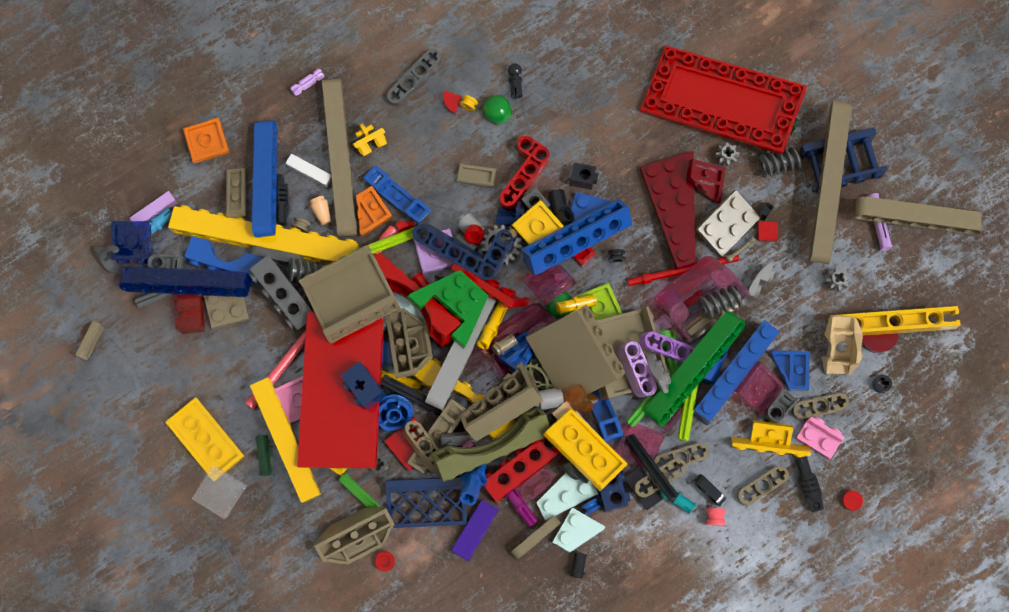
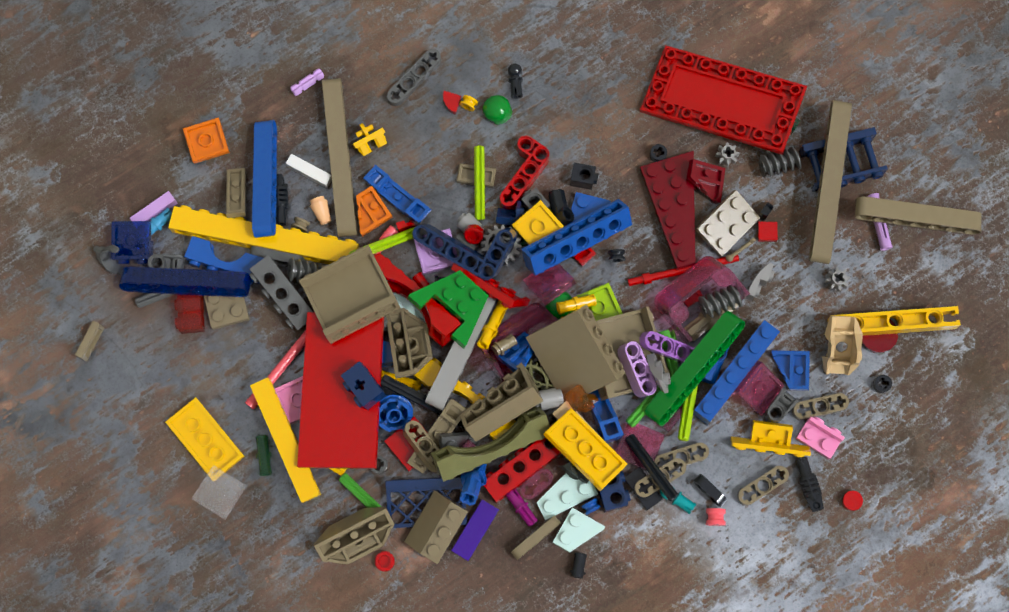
(436, 526): none -> dark tan slope
(479, 182): none -> lime axle
(655, 148): none -> black bush

